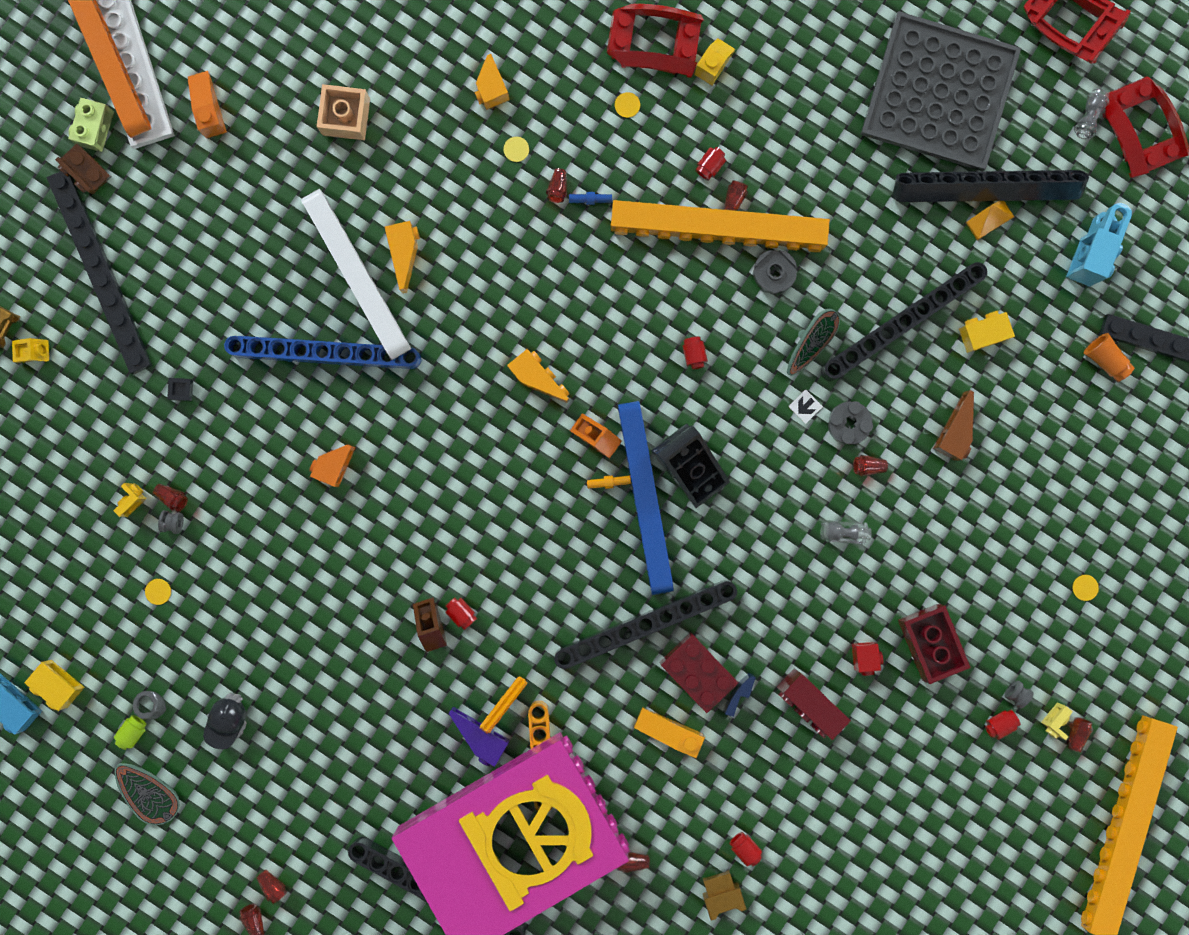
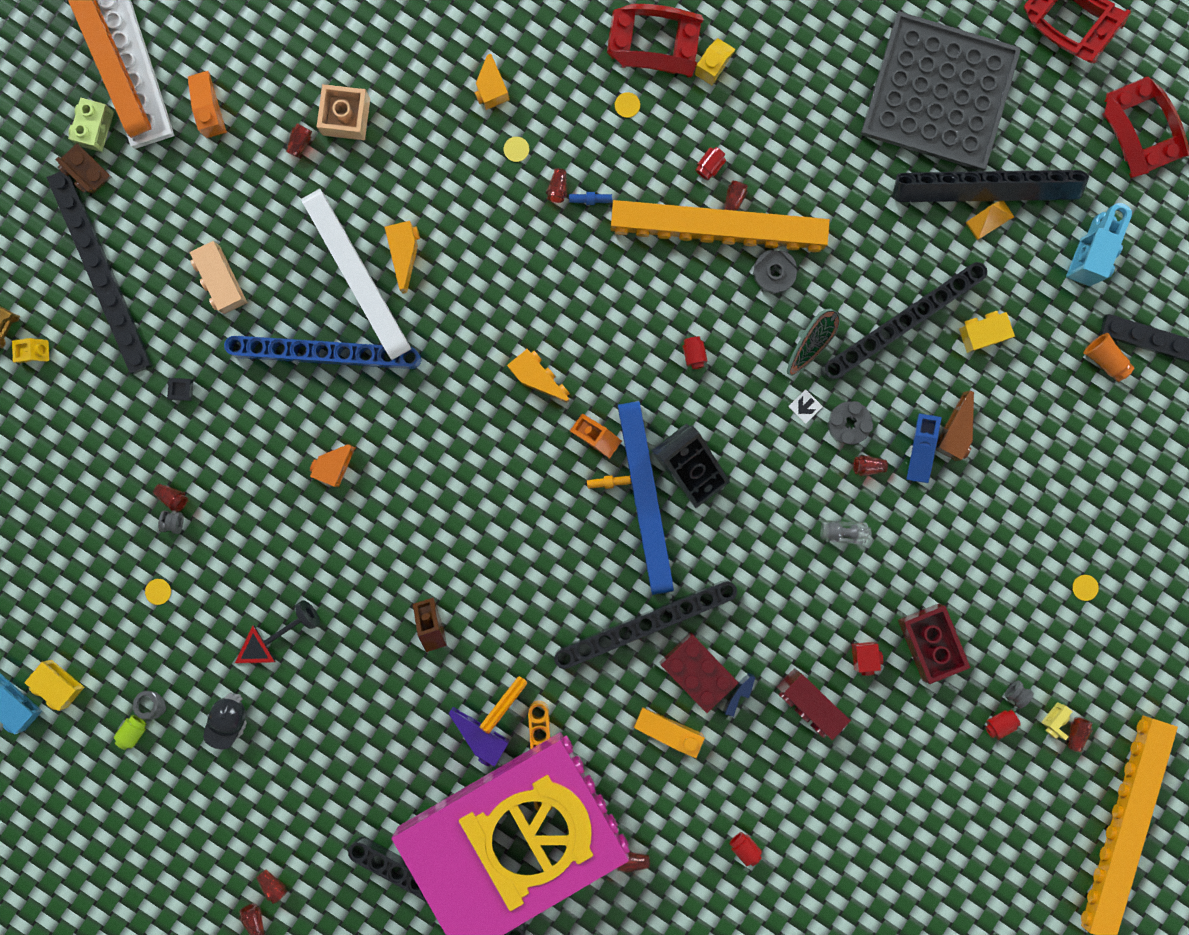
(129, 503): yellow bracket -> none
(146, 794): shield -> none
(217, 277): none -> light nougat brick
(256, 650): none -> black piece
(298, 139): none -> clear red cone
(460, 613): red brick -> none
(722, 895): pearl gold piece -> none
(923, 448): none -> blue slope
(1095, 105): clear piece -> none

